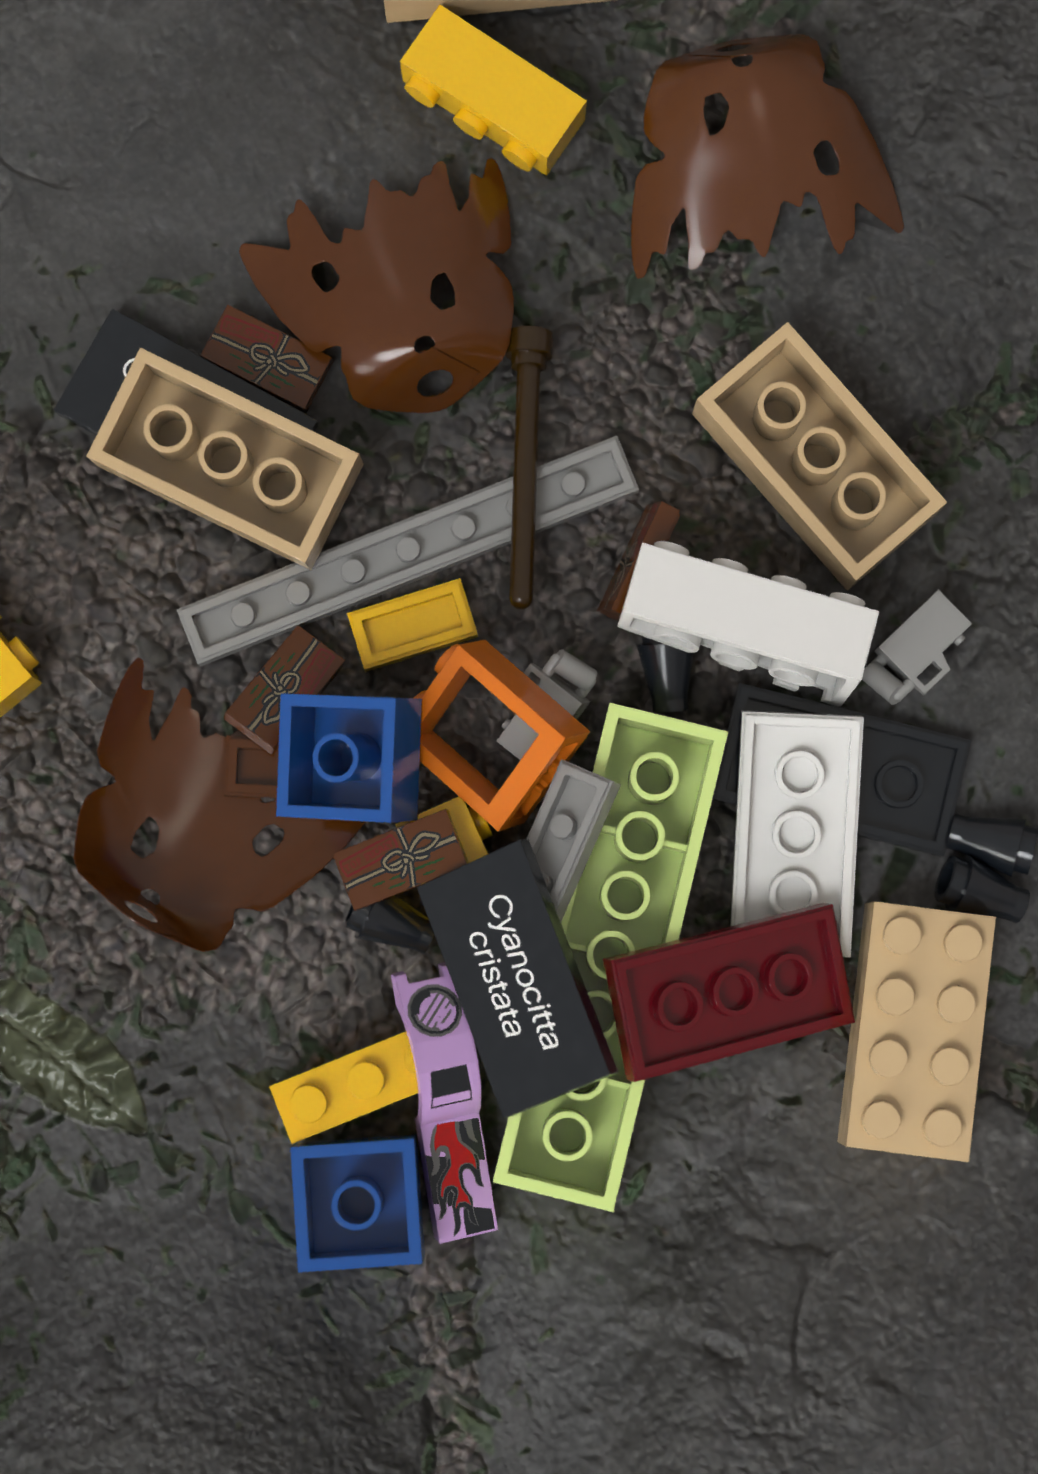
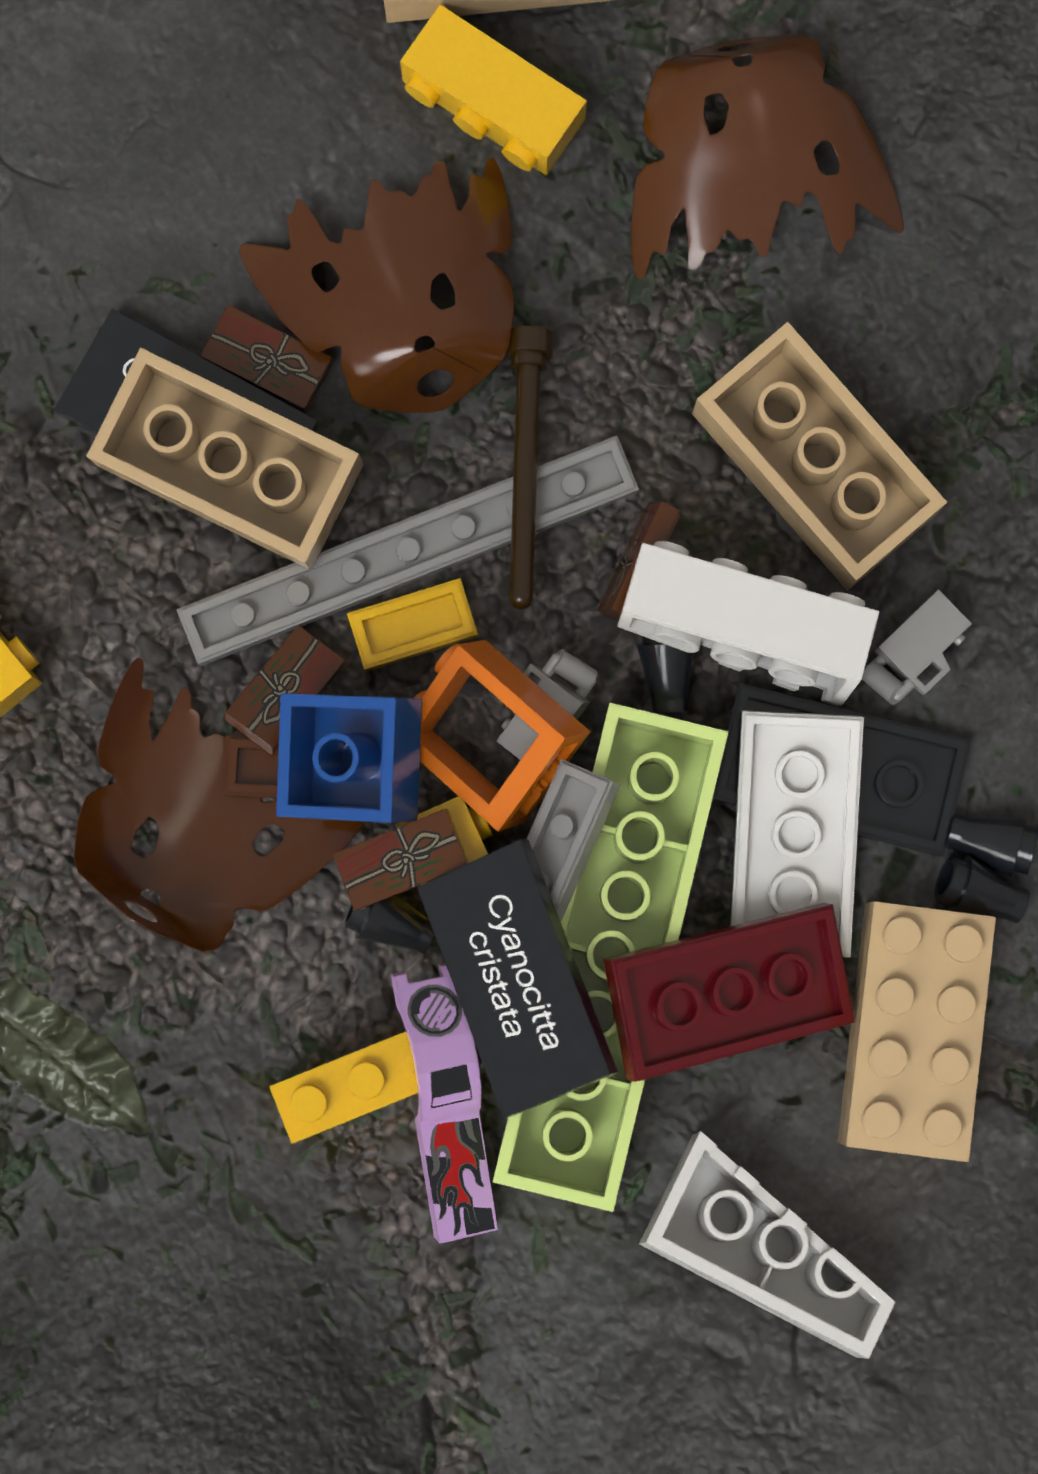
(357, 1203): blue brick -> none
(747, 1242): none -> white wedge

